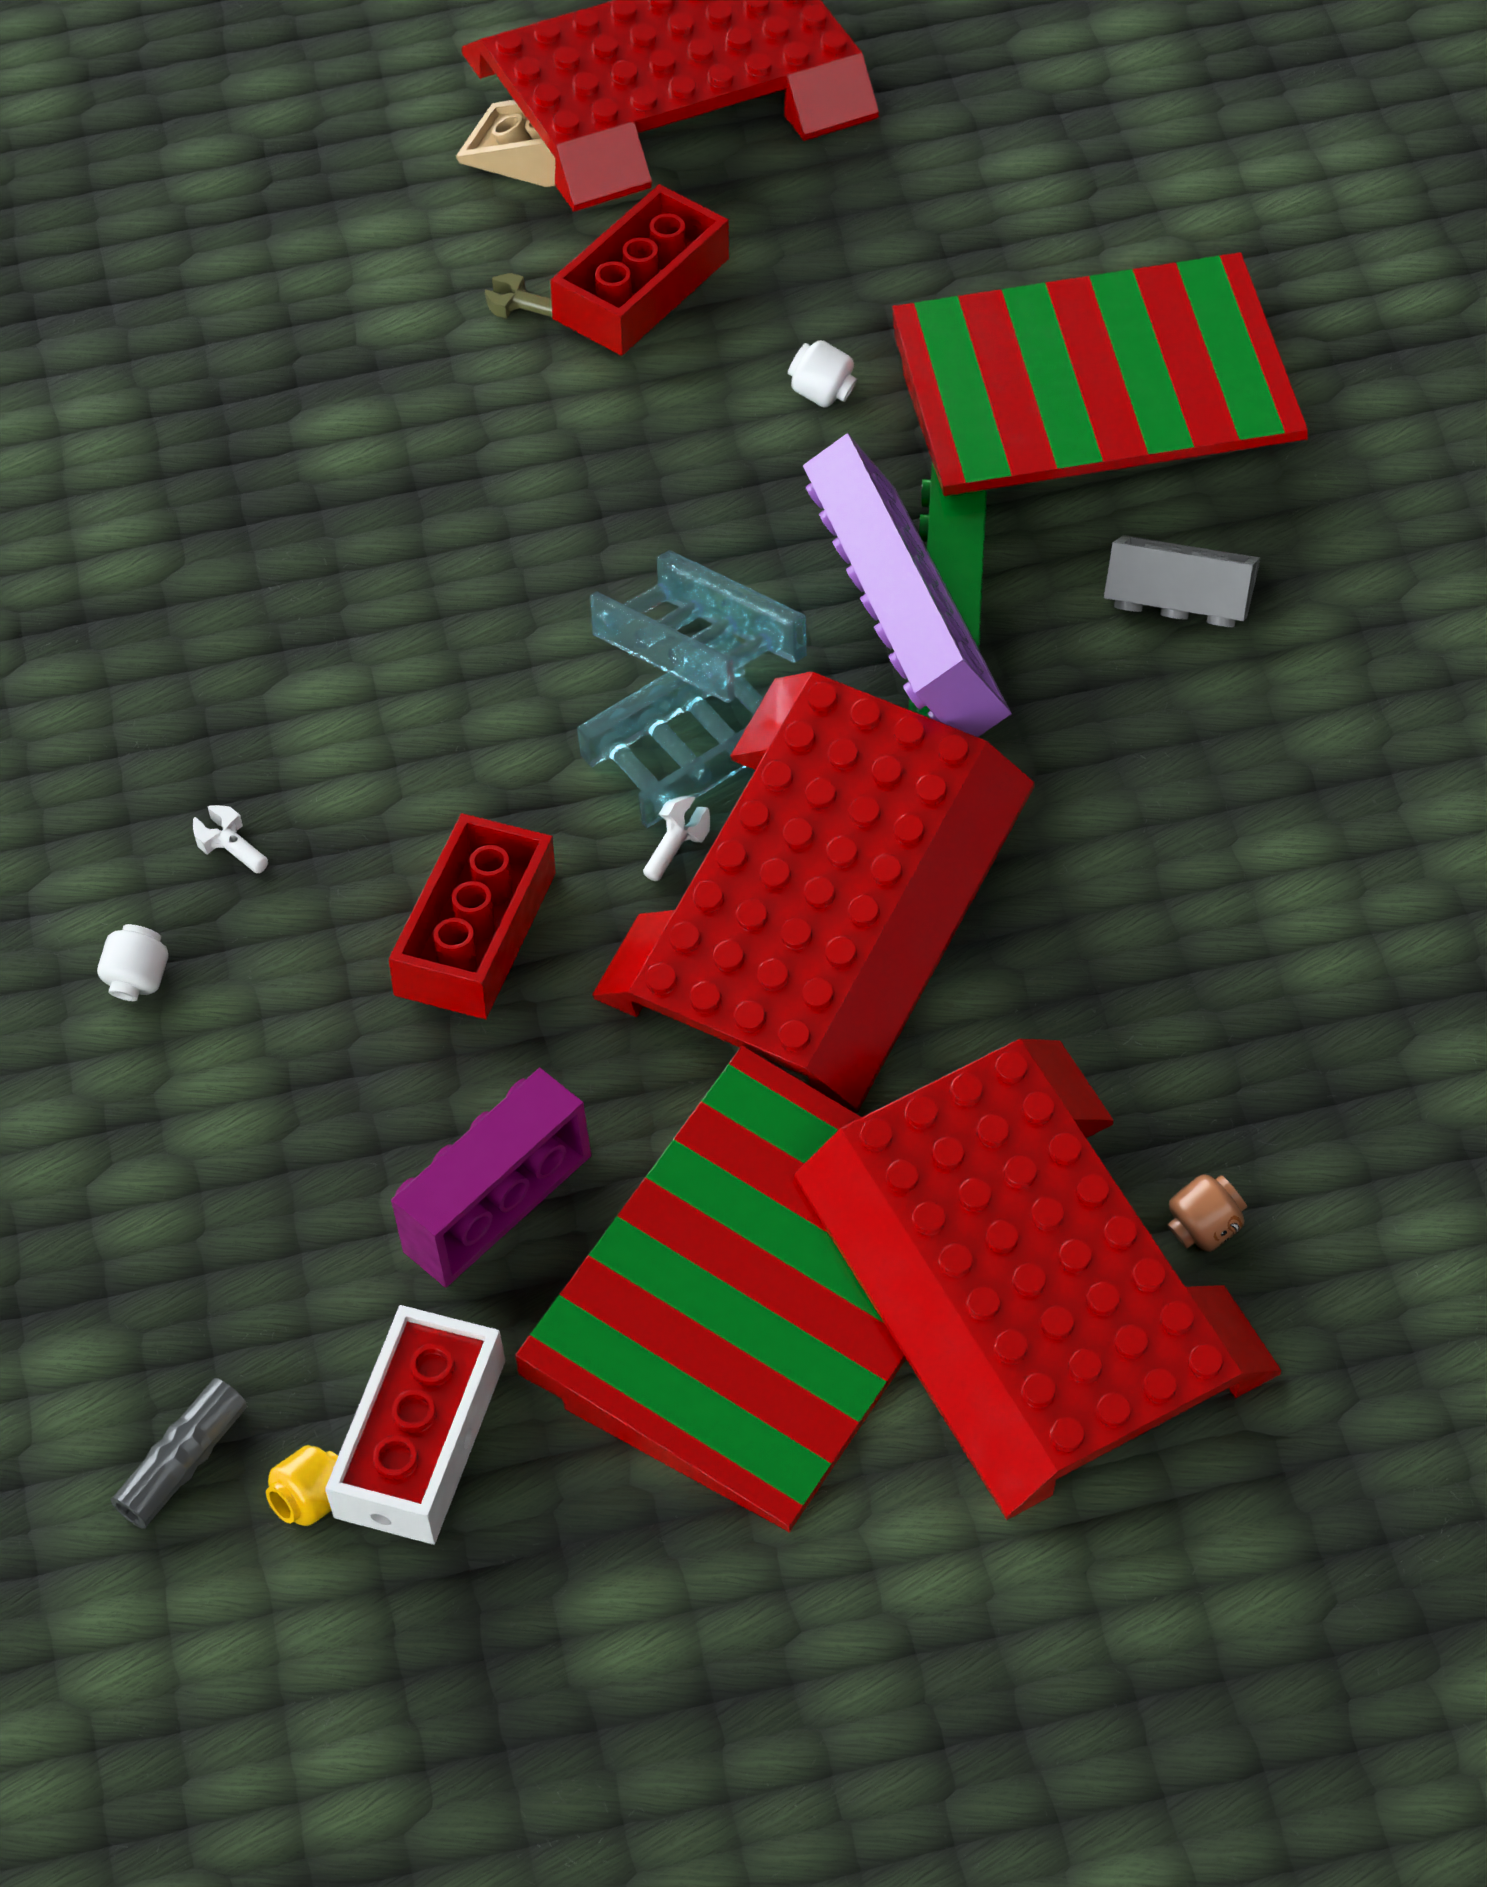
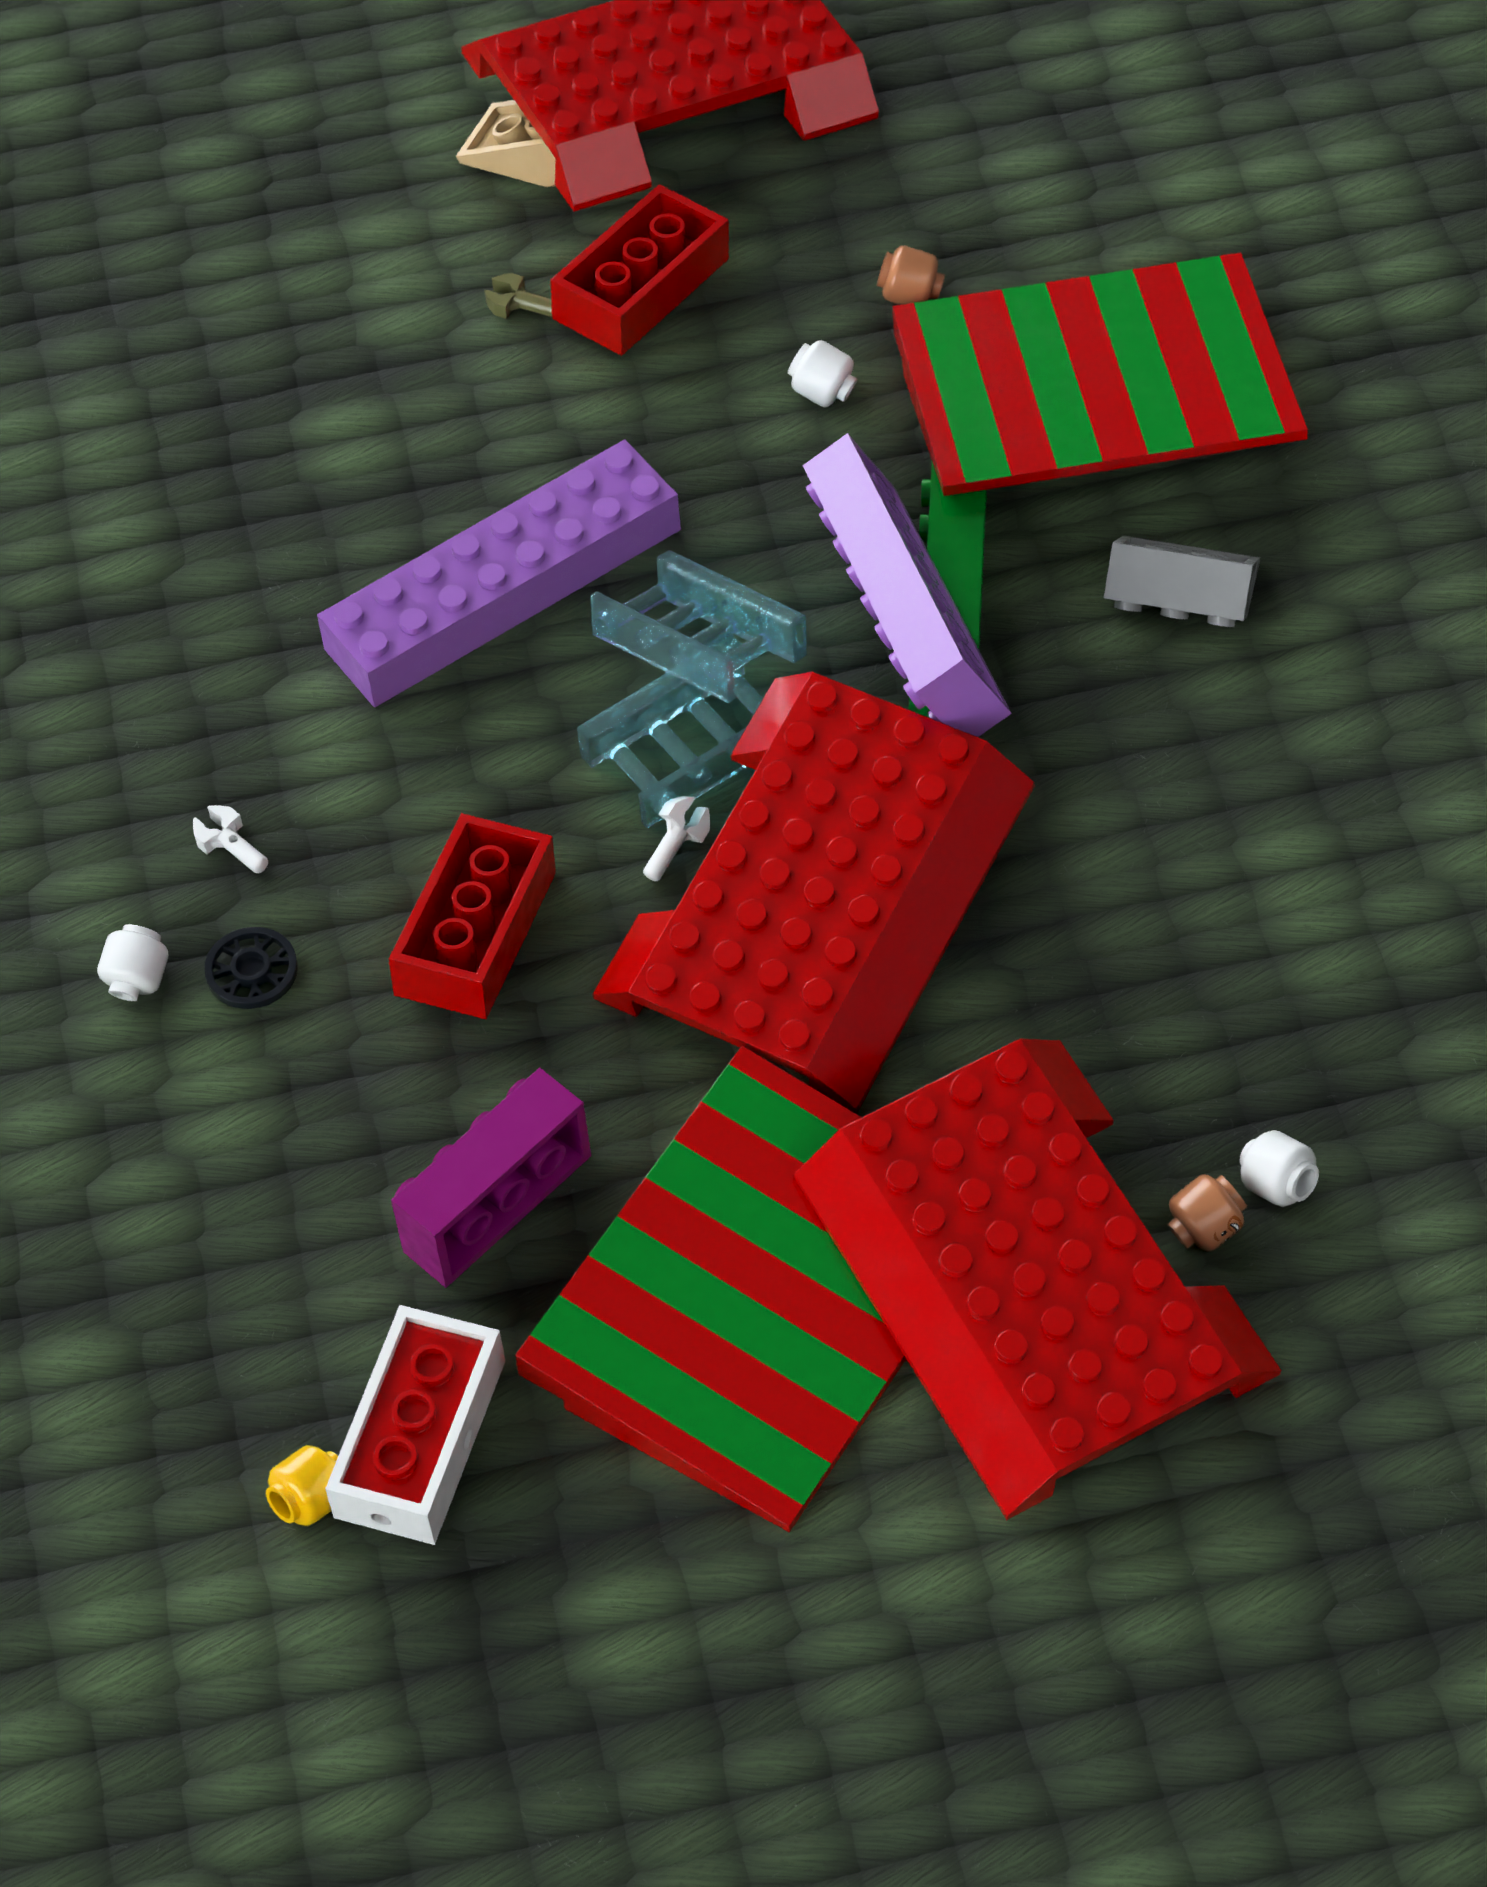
(179, 1453): dark grey axle -> none
(251, 968): none -> black wheel
(499, 572): none -> medium lavender brick
(910, 276): none -> nougat head
(1279, 1168): none -> white head

